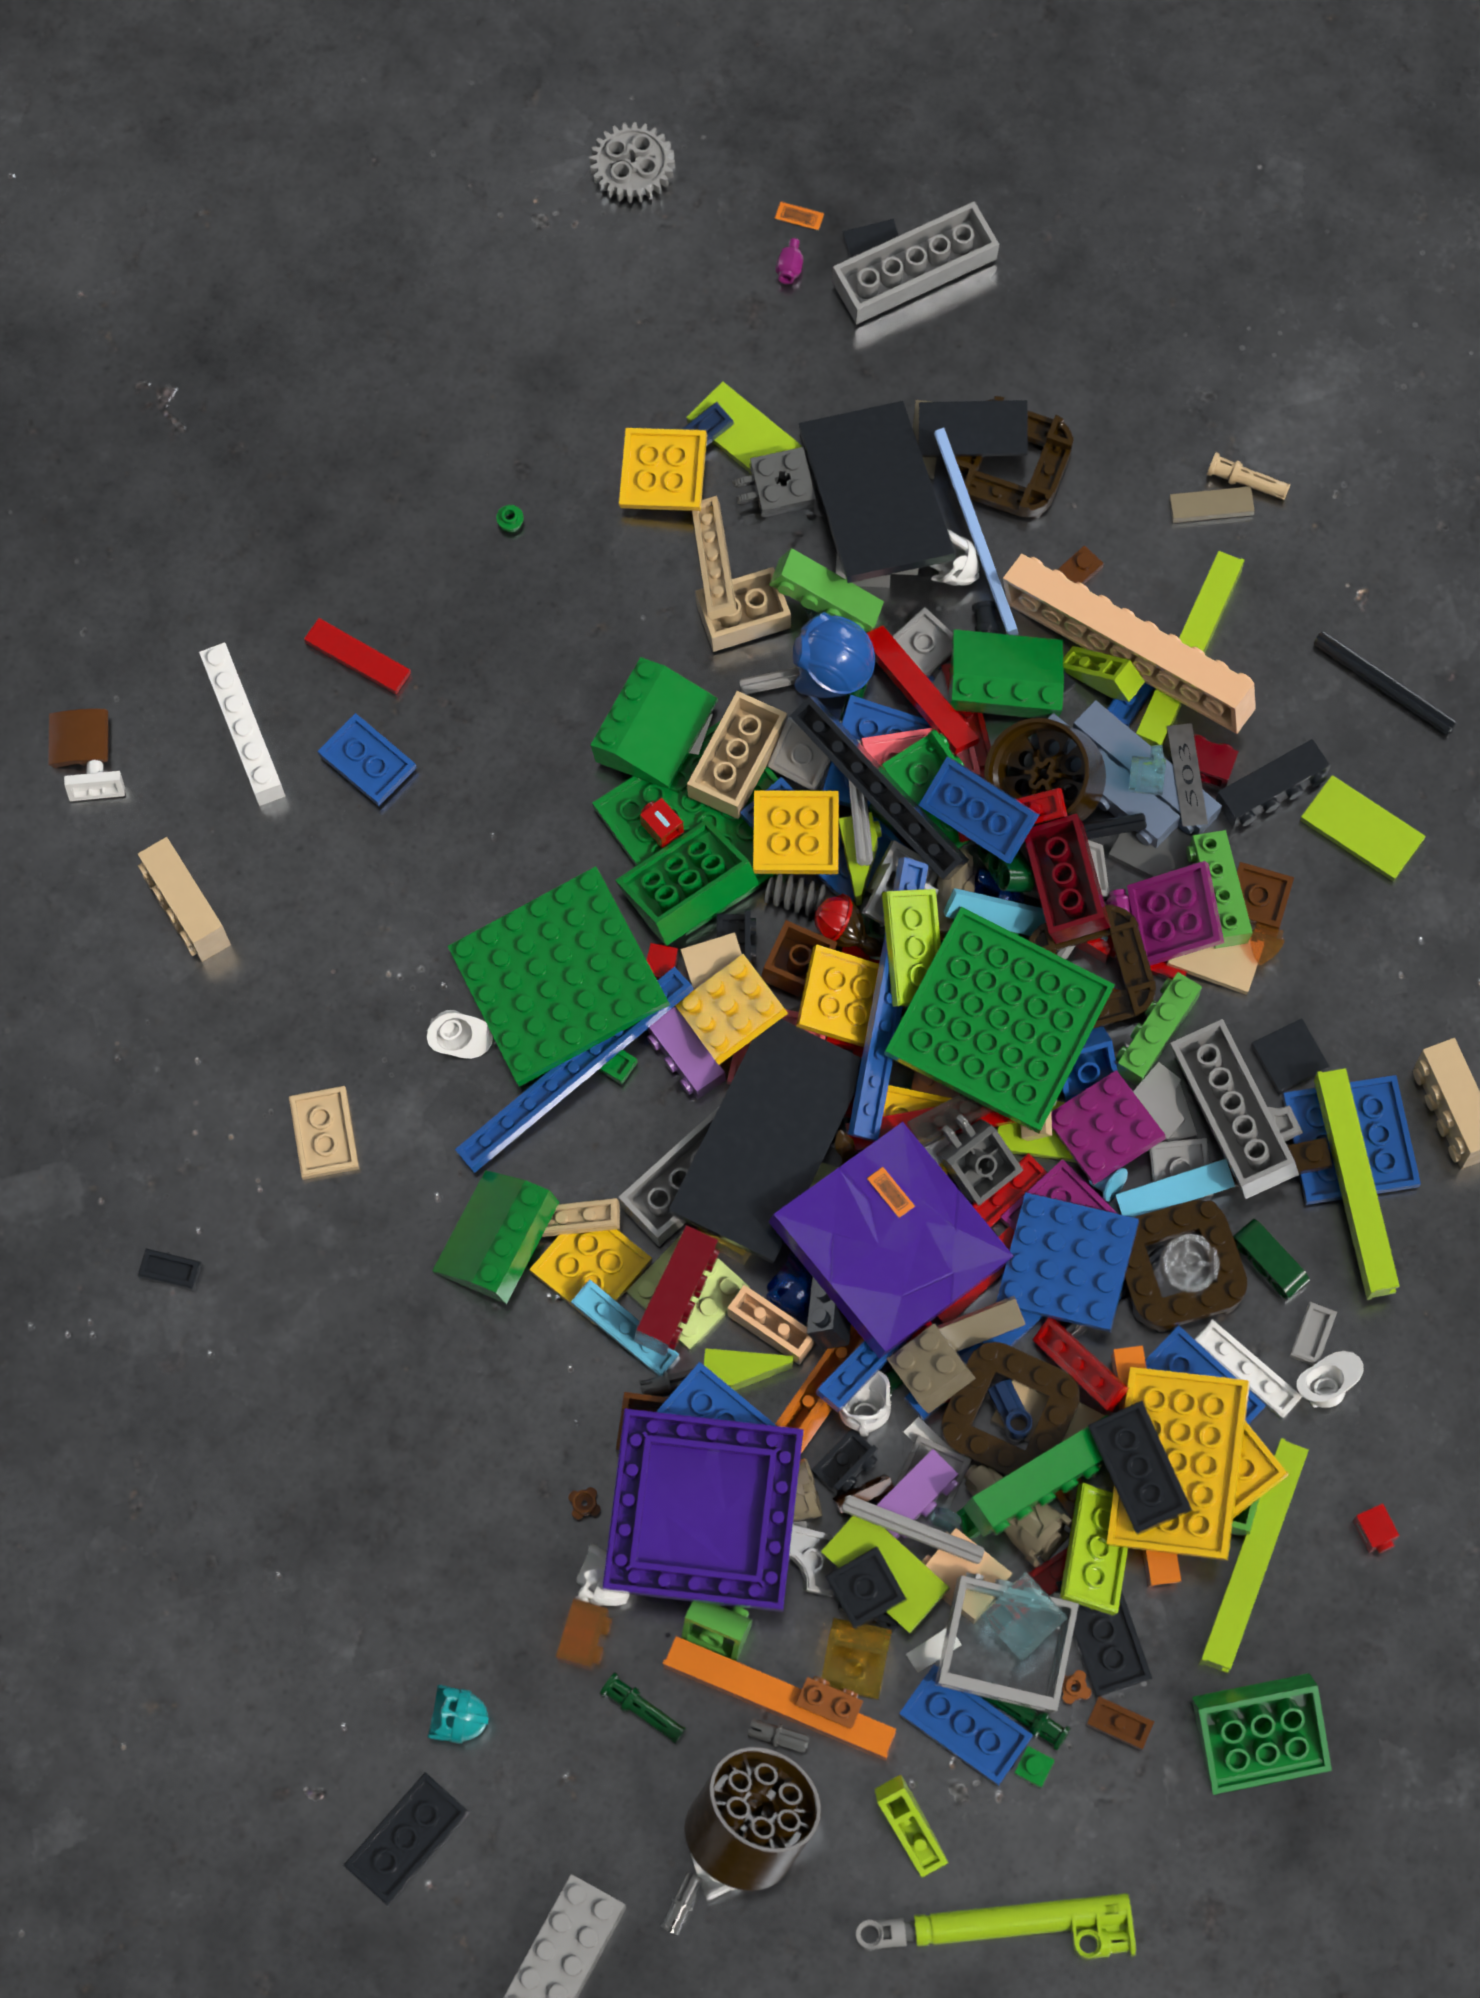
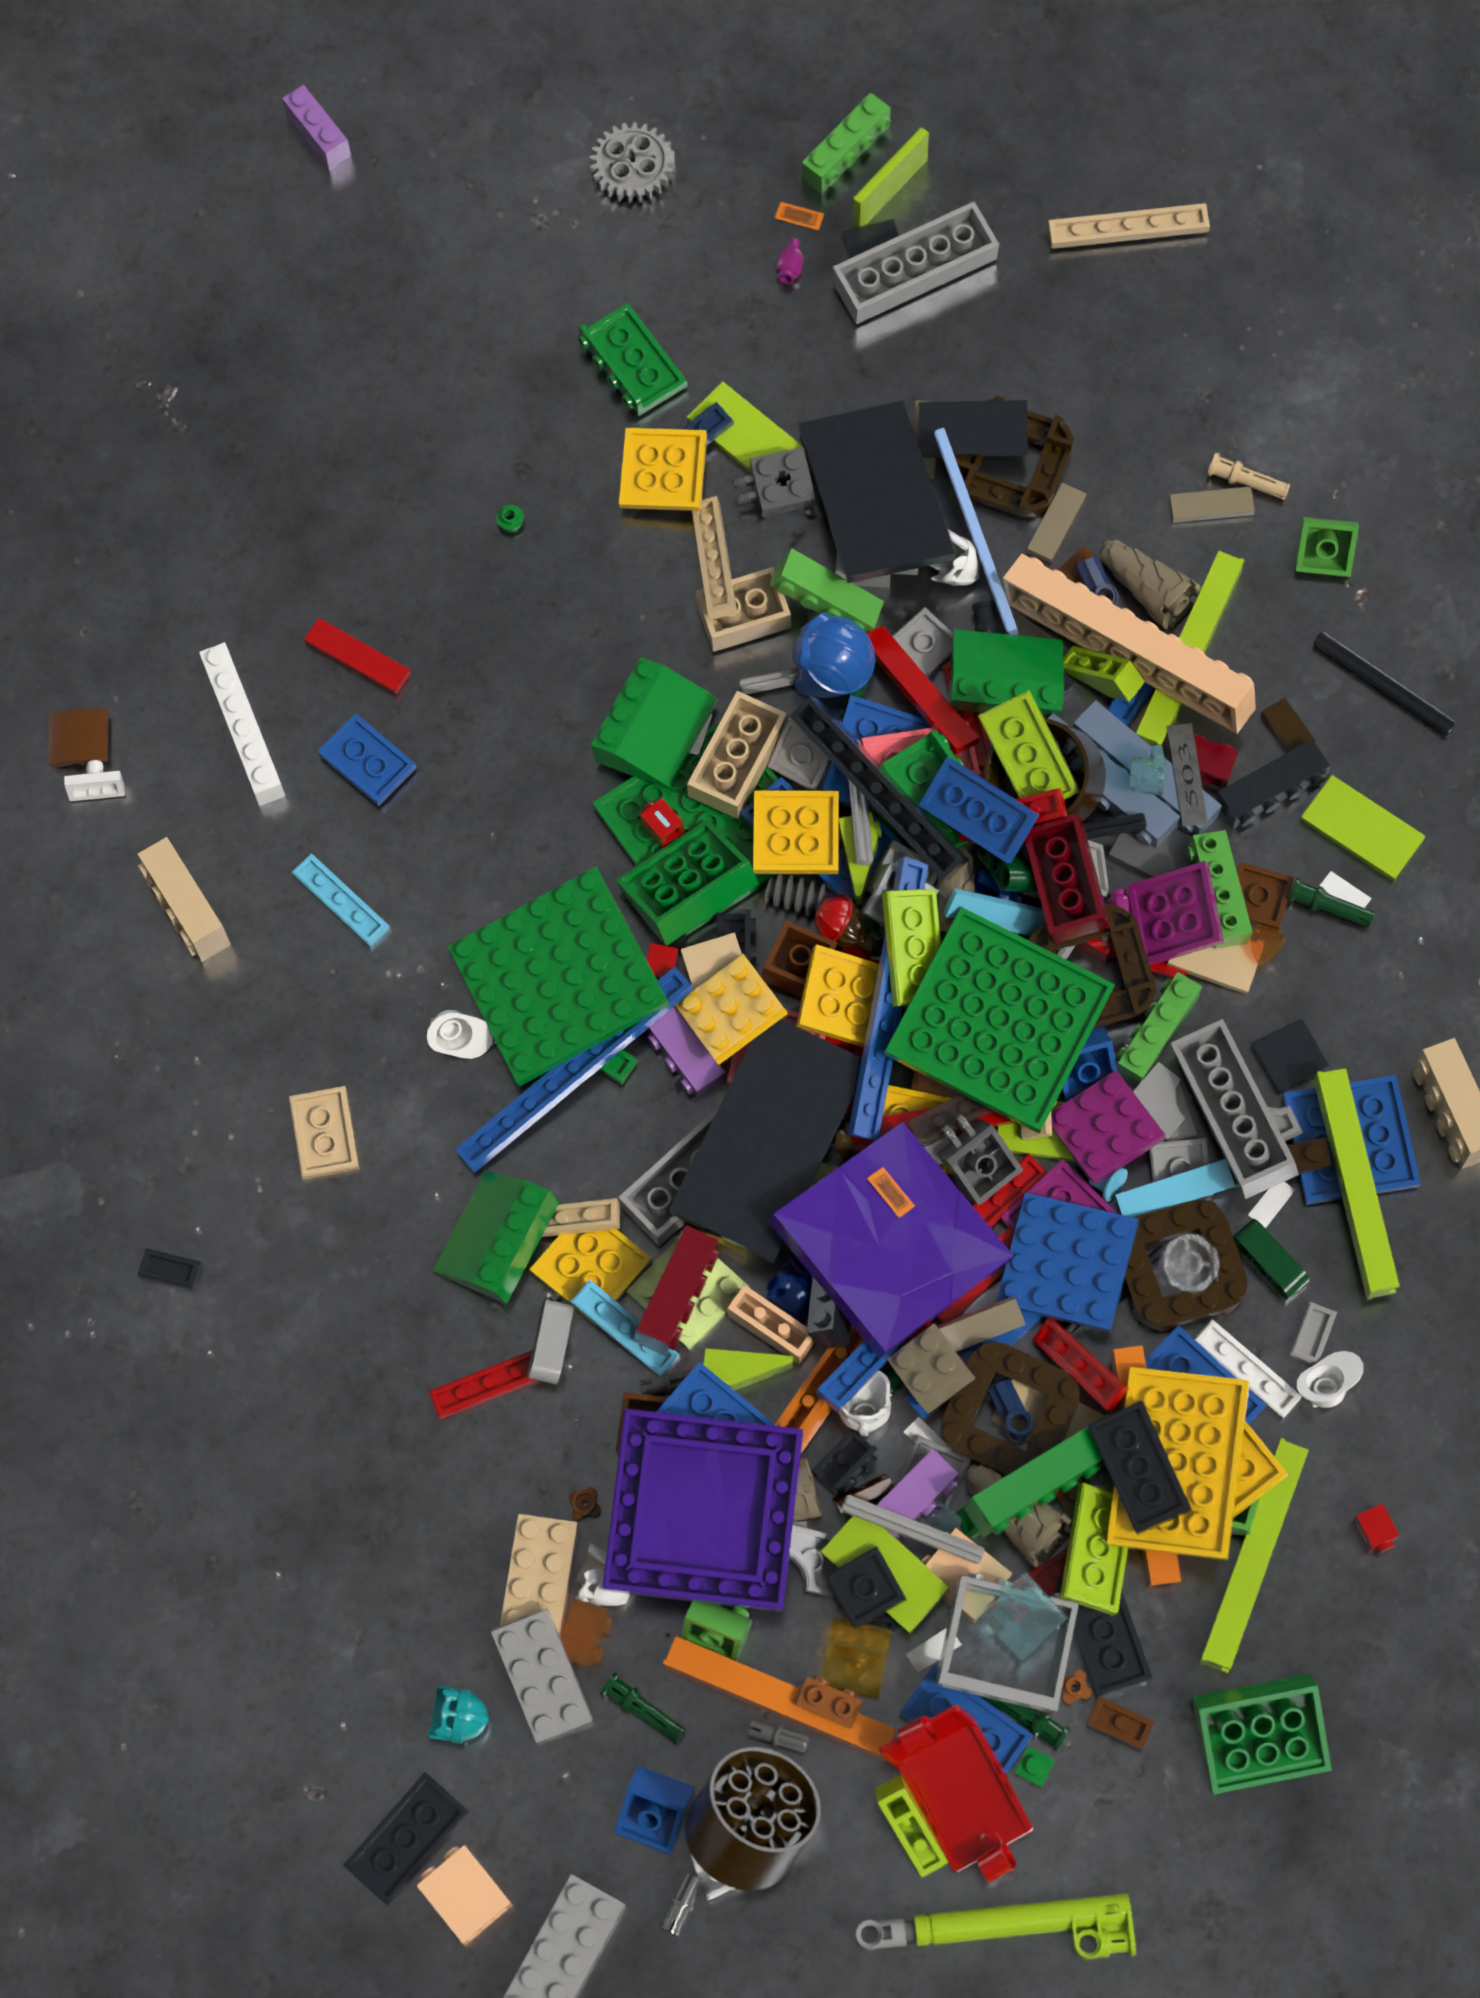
(316, 127): none -> medium lavender brick
(340, 900): none -> medium azure tile
(463, 1894): none -> light nougat brick
(482, 1386): none -> red tile
(540, 1568): none -> tan brick
(542, 1675): none -> light grey plate
(550, 1341): none -> light grey beam
(631, 359): none -> green bracket
(654, 1809): none -> blue slope
(846, 143): none -> bright green brick
(890, 178): none -> lime tile
(960, 1790): none -> red panel
(1027, 748): none -> lime tile
(1056, 523): none -> dark tan tile
(1094, 578): none -> dark blue piece
(1128, 226): none -> tan plate
(1153, 584): none -> dark tan cone
(1271, 1203): none -> white sticker
(1286, 725): none -> dark brown tile
(1317, 898): none -> dark green pin
(1326, 546): none -> bright green brick
(1342, 889): none -> white sticker

